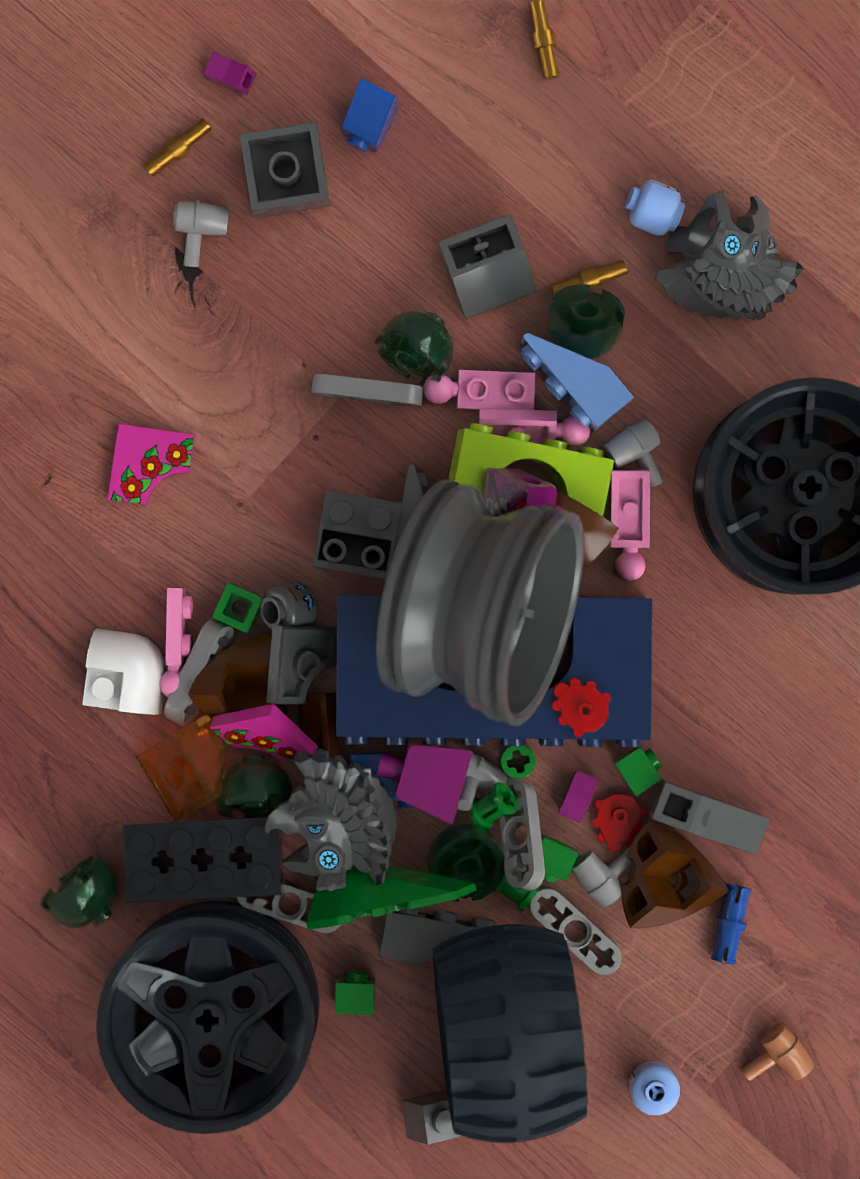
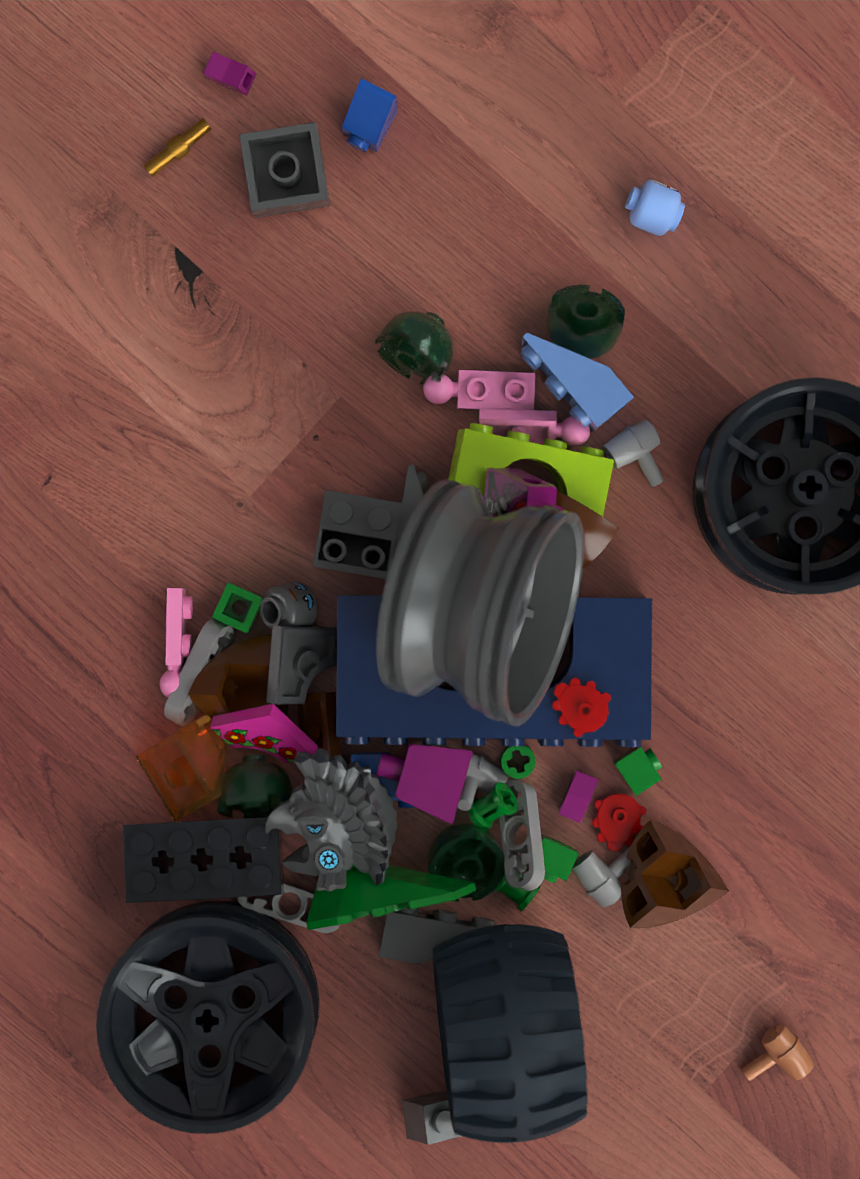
(83, 894): clear green cylinder -> none
(124, 673): white brick -> none
(145, 459): dark pink tile -> none
(198, 220): light grey piece -> none
(355, 994): green plate -> none
(367, 390): light grey beam -> none
(487, 266): dark grey slope -> none
(544, 39): pearl gold bar -> none
(594, 277): pearl gold bar -> none
(603, 942): light grey beam -> none
(632, 516): bright pink plate -> none
(648, 1076): light blue head -> none
(708, 817): dark grey slope -> none
(729, 267): dark grey piece -> none
(731, 924): blue pin -> none

